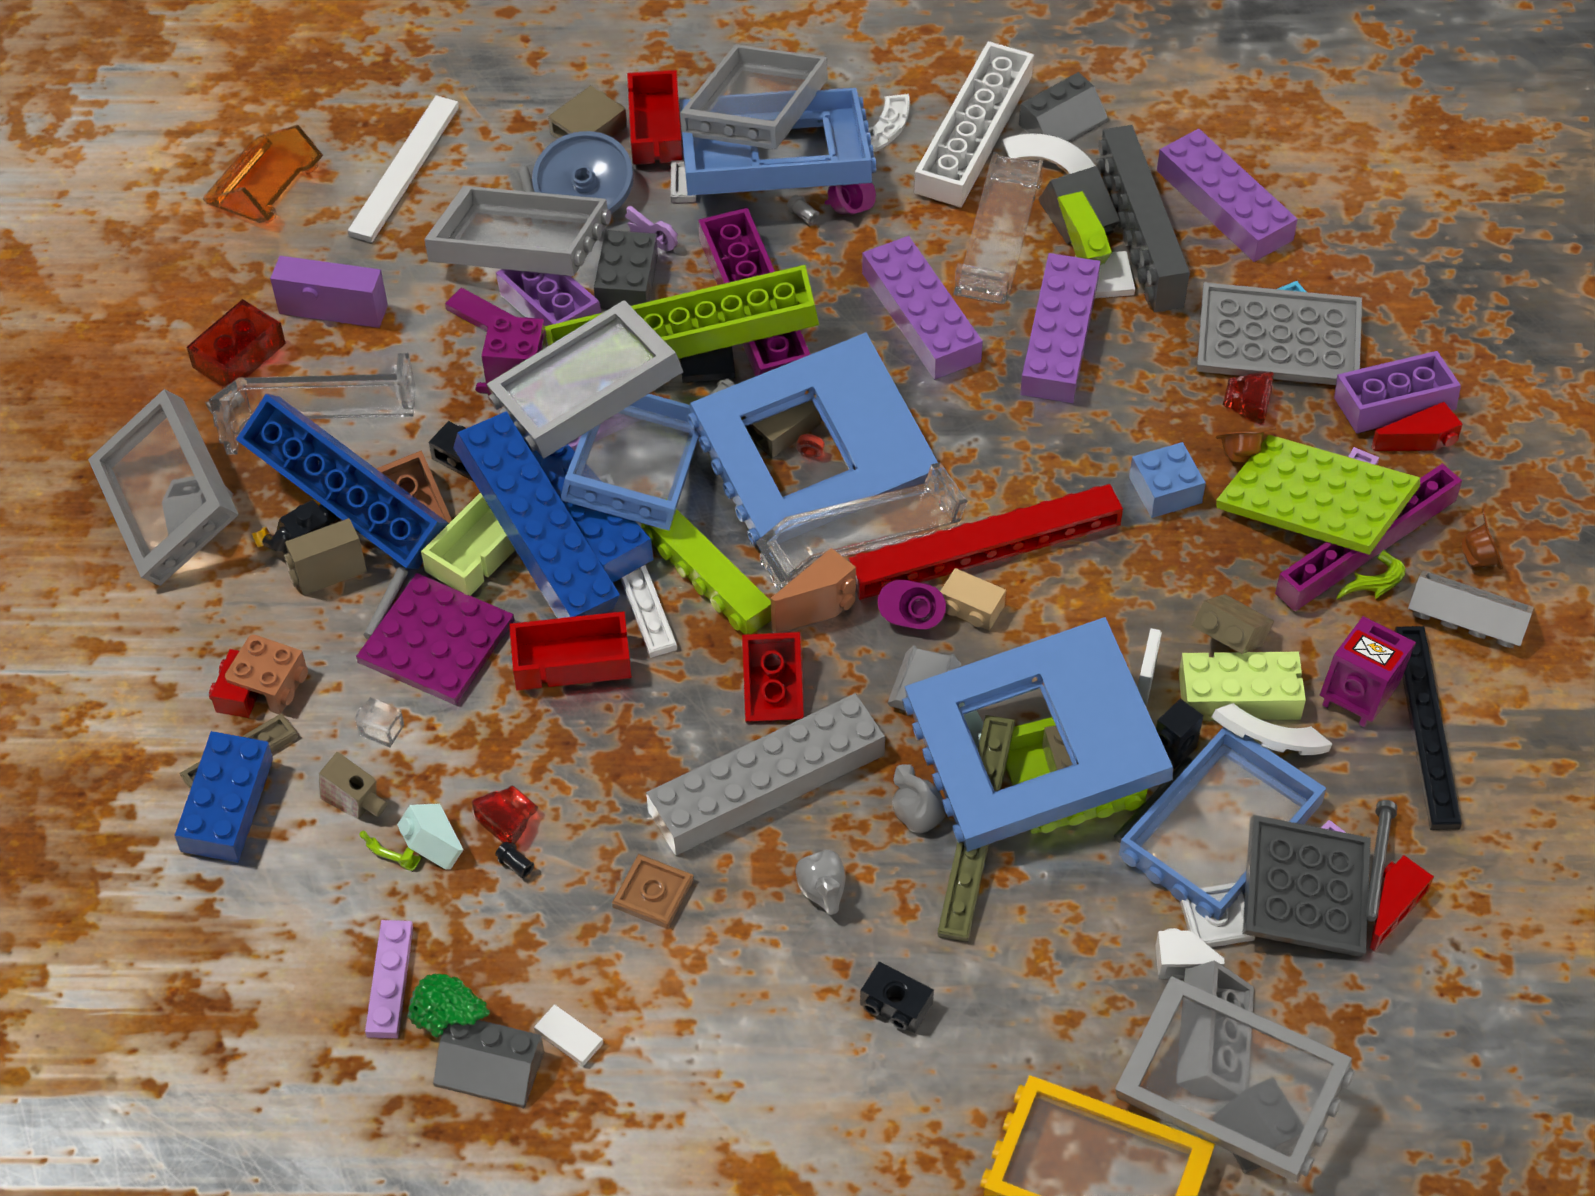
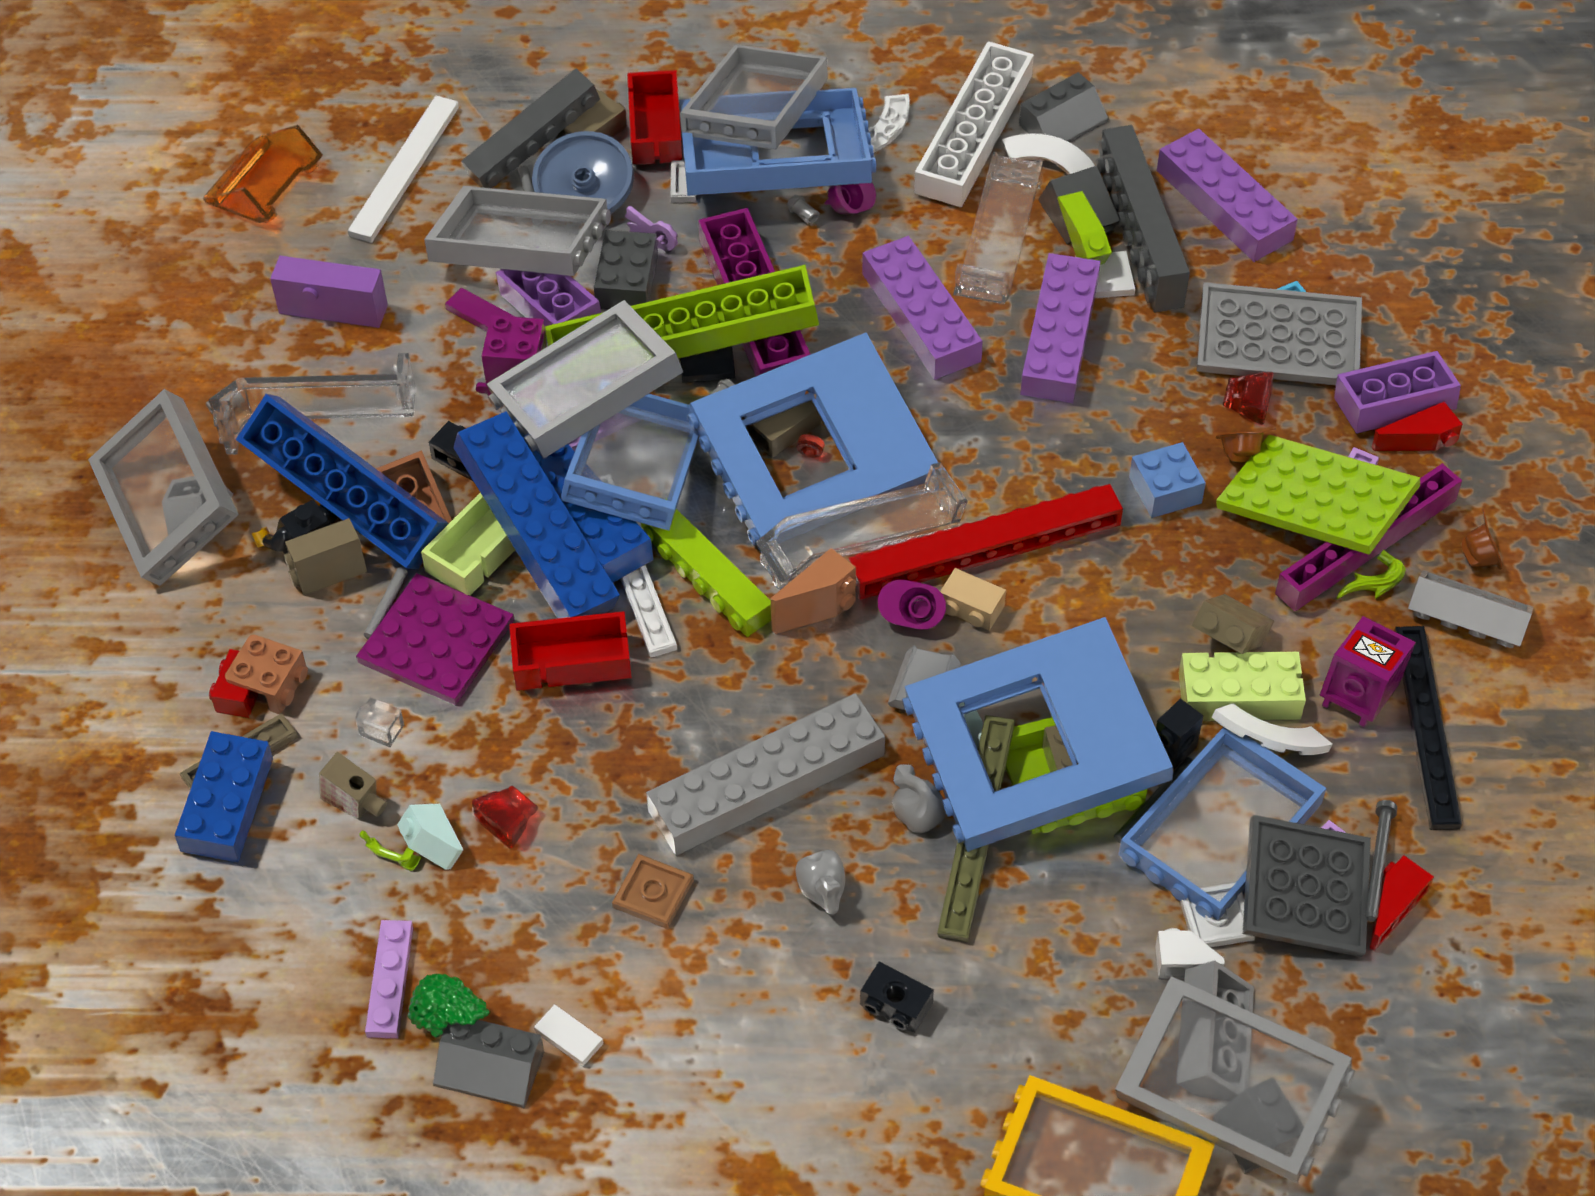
(236, 344): clear red brick -> none
(508, 854): black pin -> none
(531, 129): none -> dark grey brick
(773, 676): red slope -> none
(1149, 664): white tile -> none

